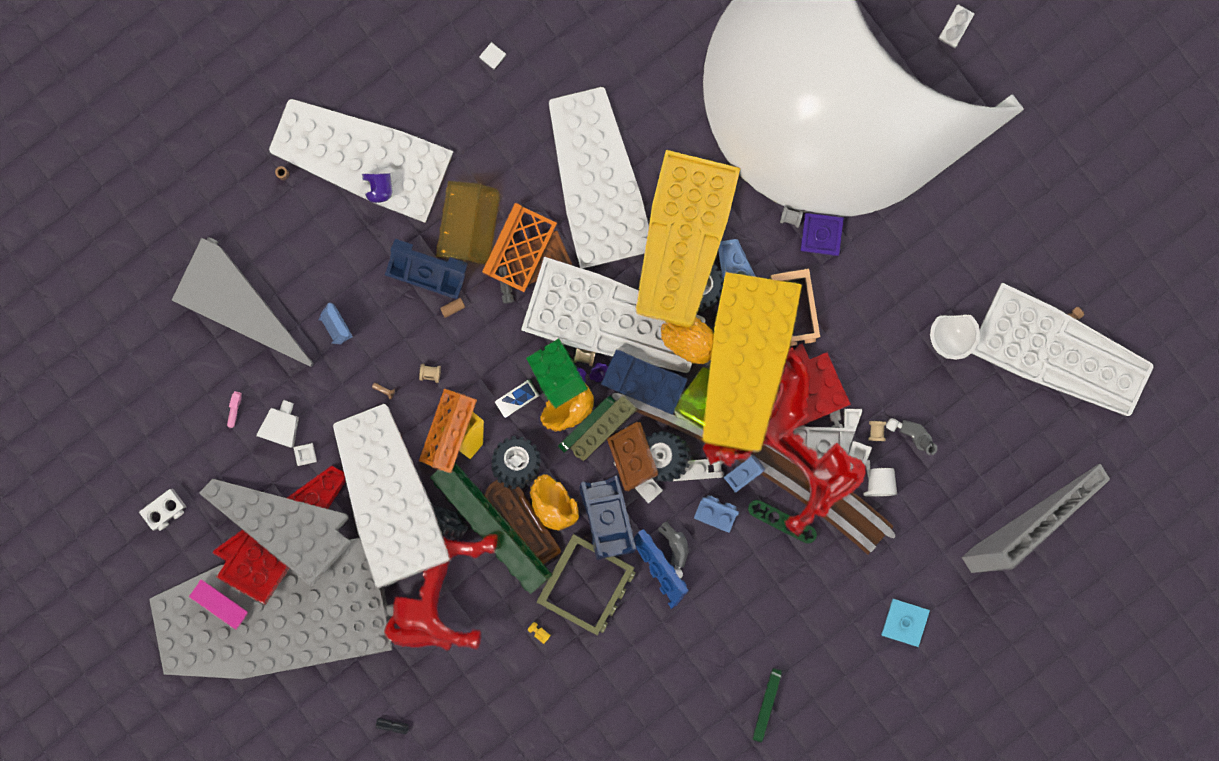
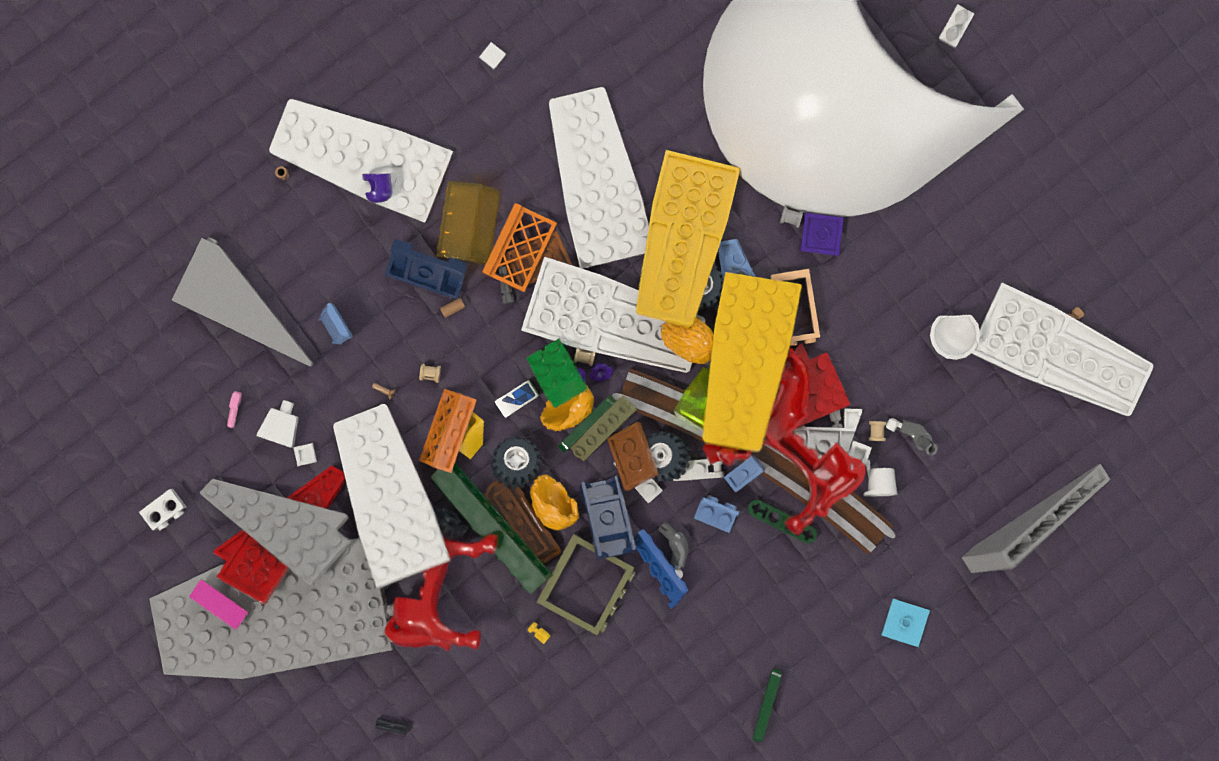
(644, 382): dark blue piece -> none

